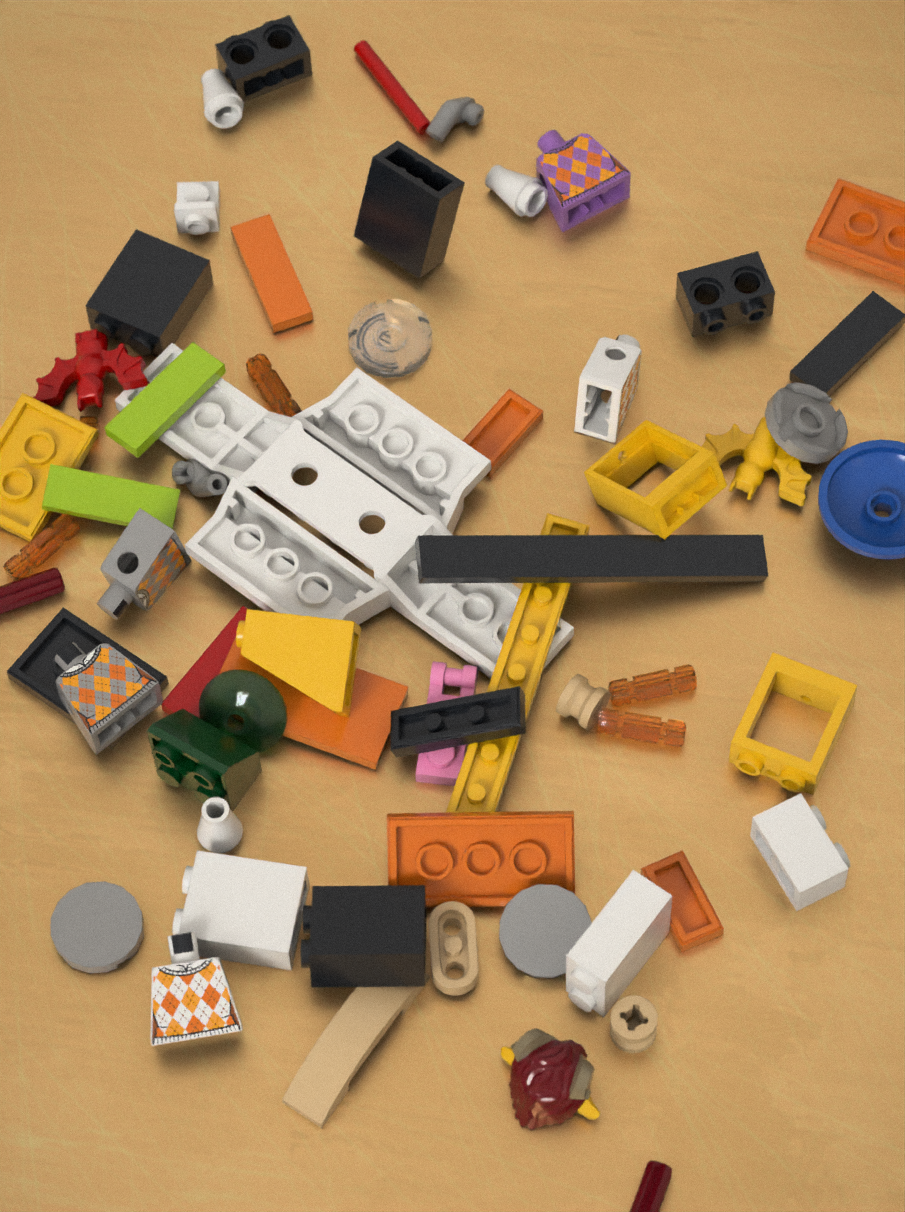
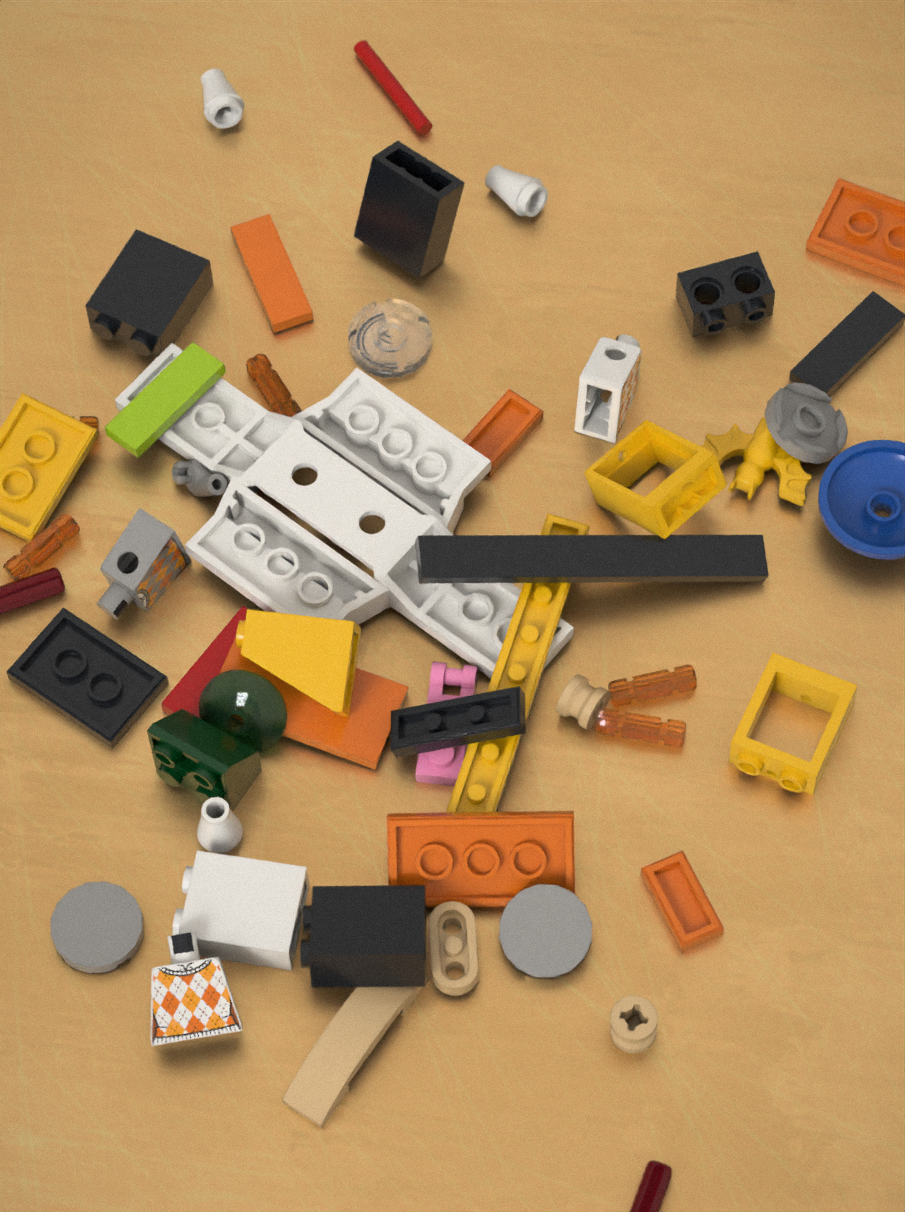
(90, 369): red animal -> none
(104, 692): light grey torso -> none
(106, 497): lime tile -> none
(197, 207): white bracket -> none
(264, 58): black brick -> none
(454, 112): light grey arm -> none
(549, 1079): dark red hair -> none
(579, 178): medium lavender torso -> none
(617, 944): white brick -> none
(800, 851): white brick -> none

